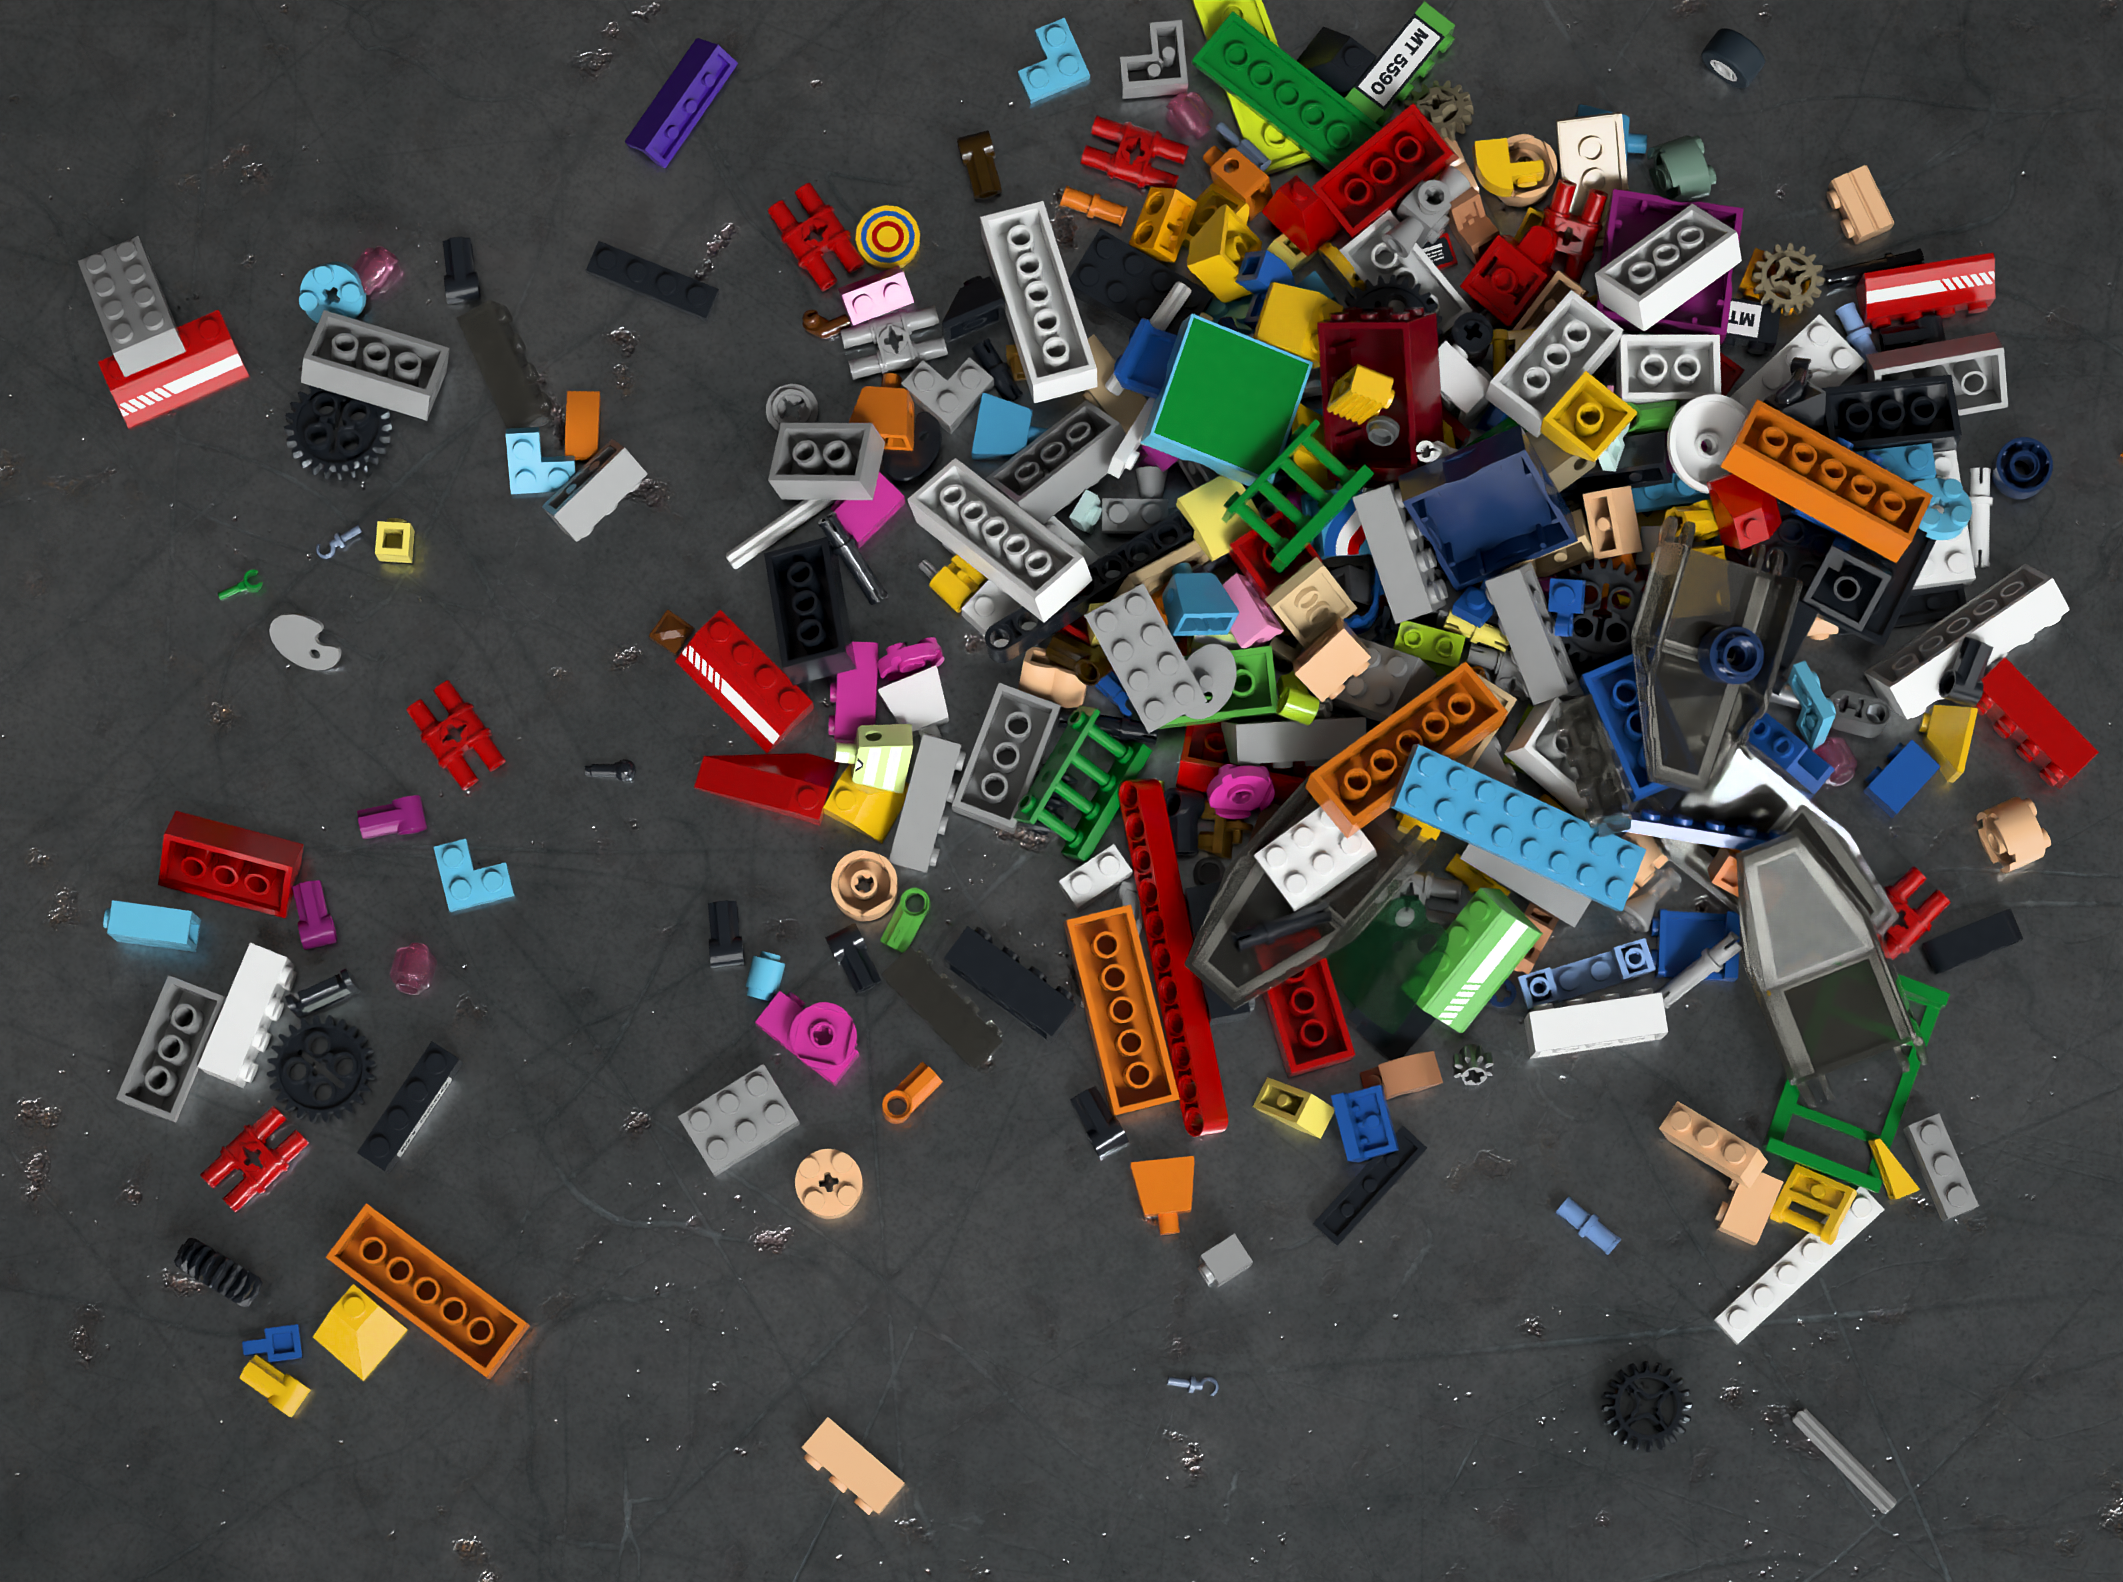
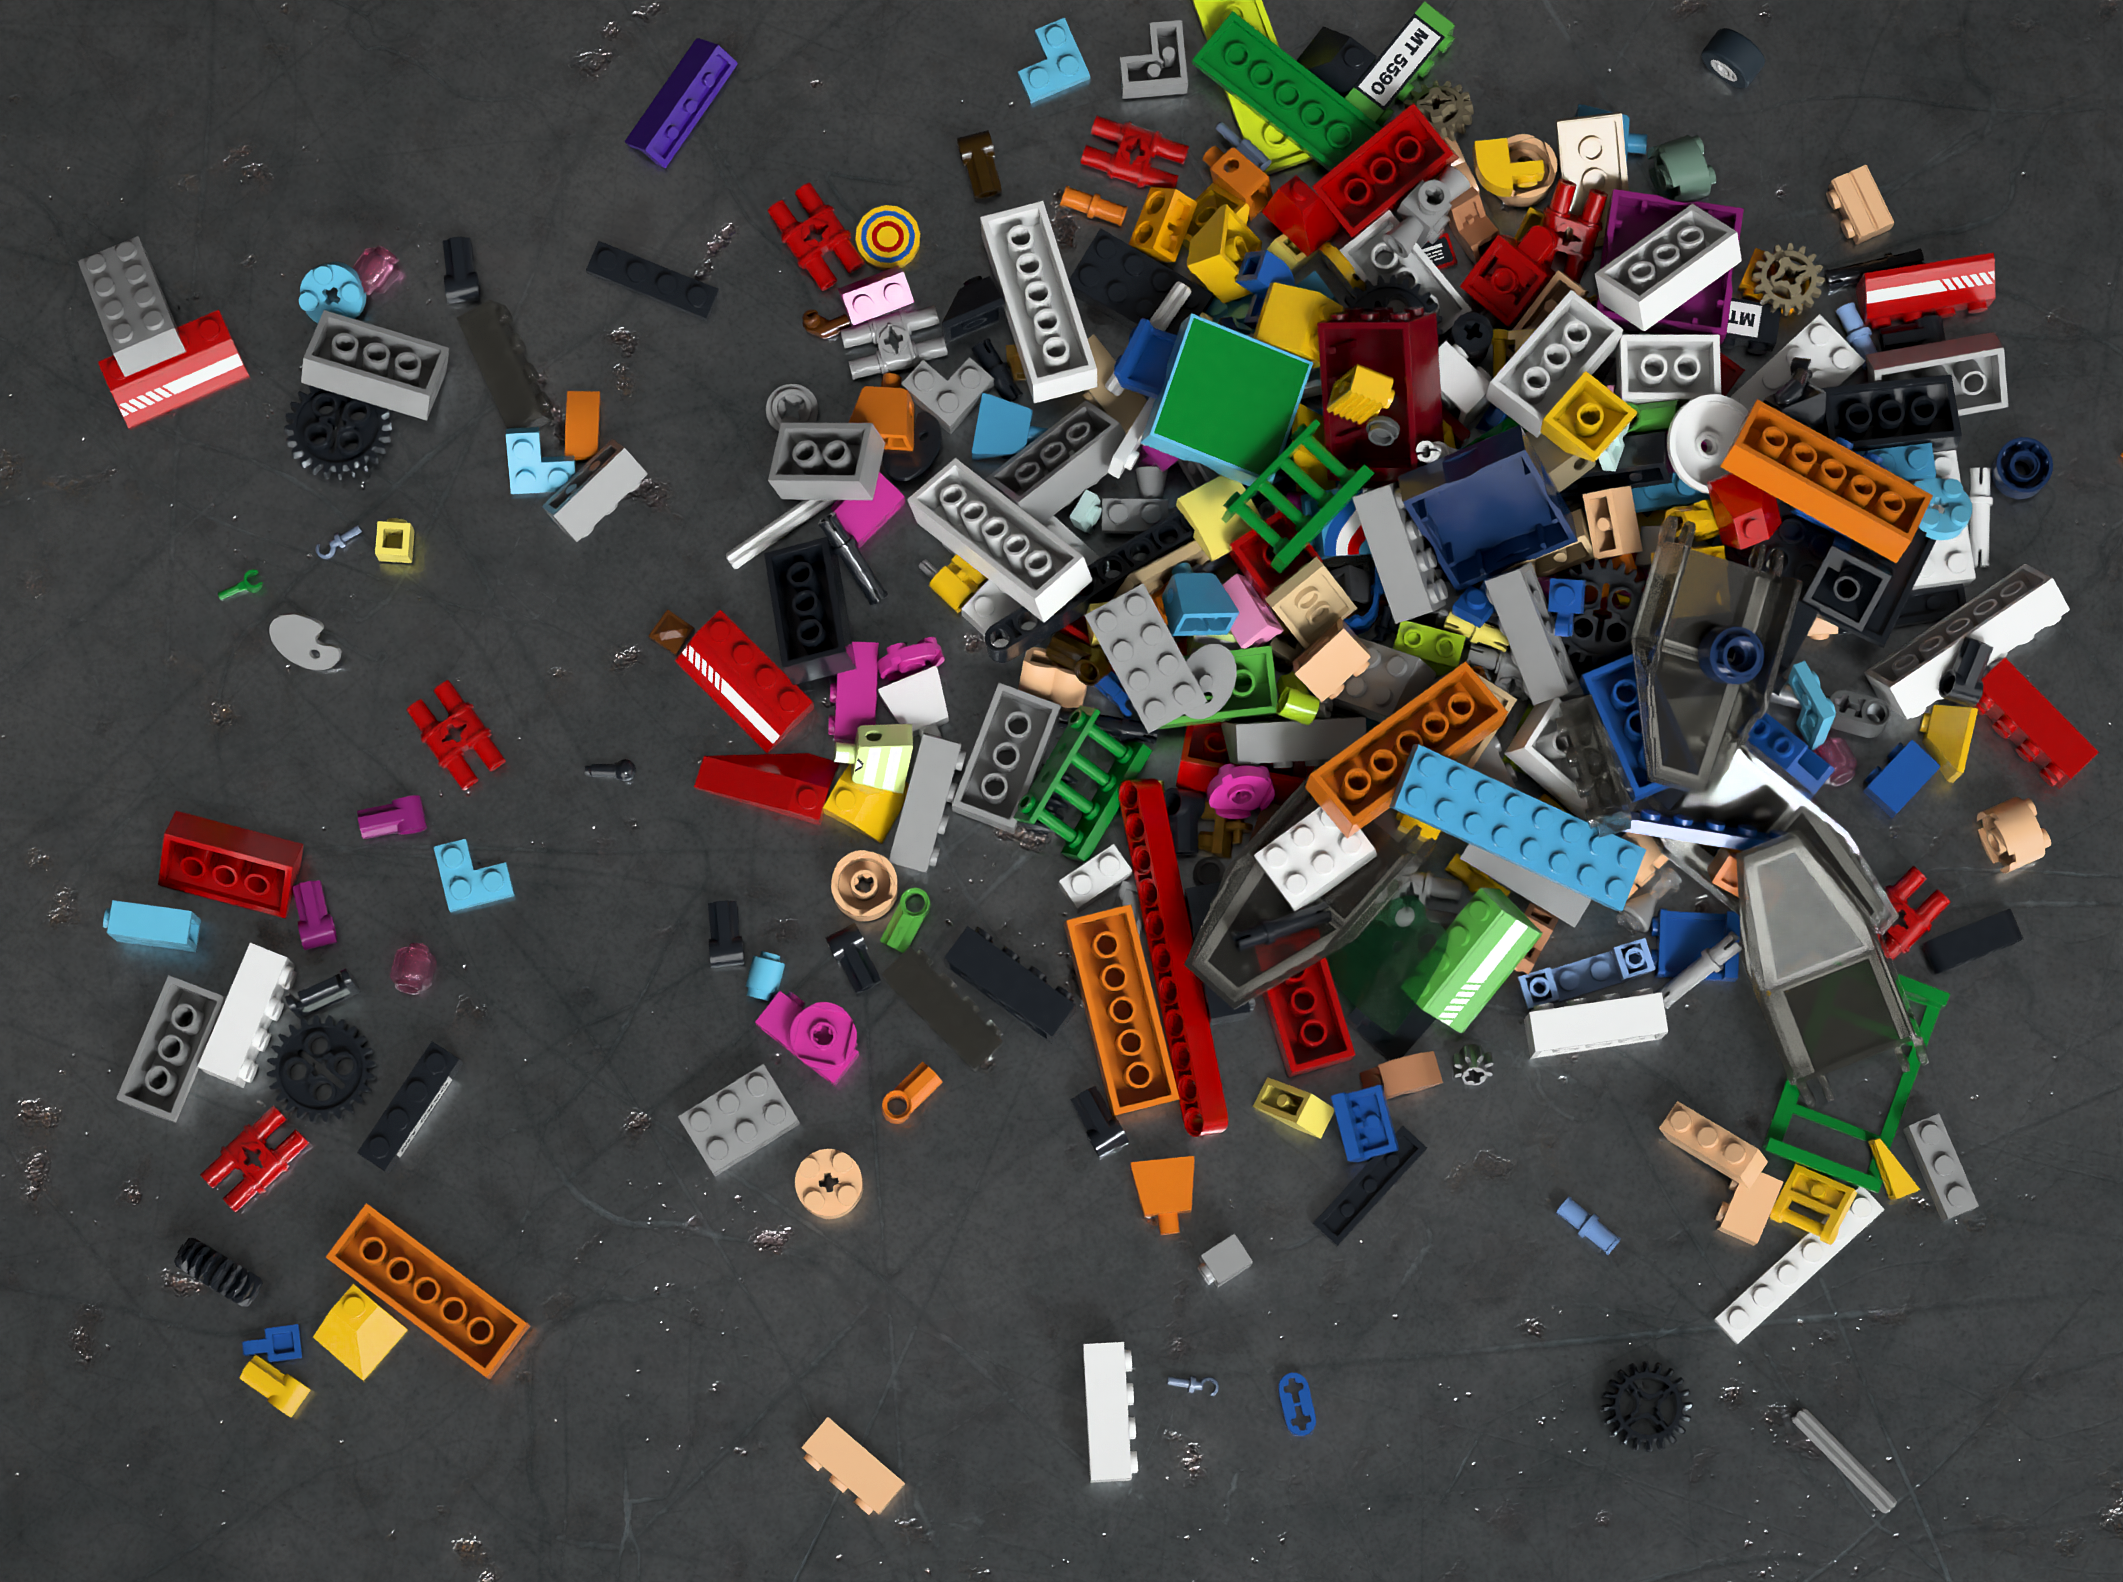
(1107, 1412): none -> white brick
(1189, 115): clear pink head -> none
(1305, 1403): none -> blue beam
(1509, 986): dark blue bush -> none

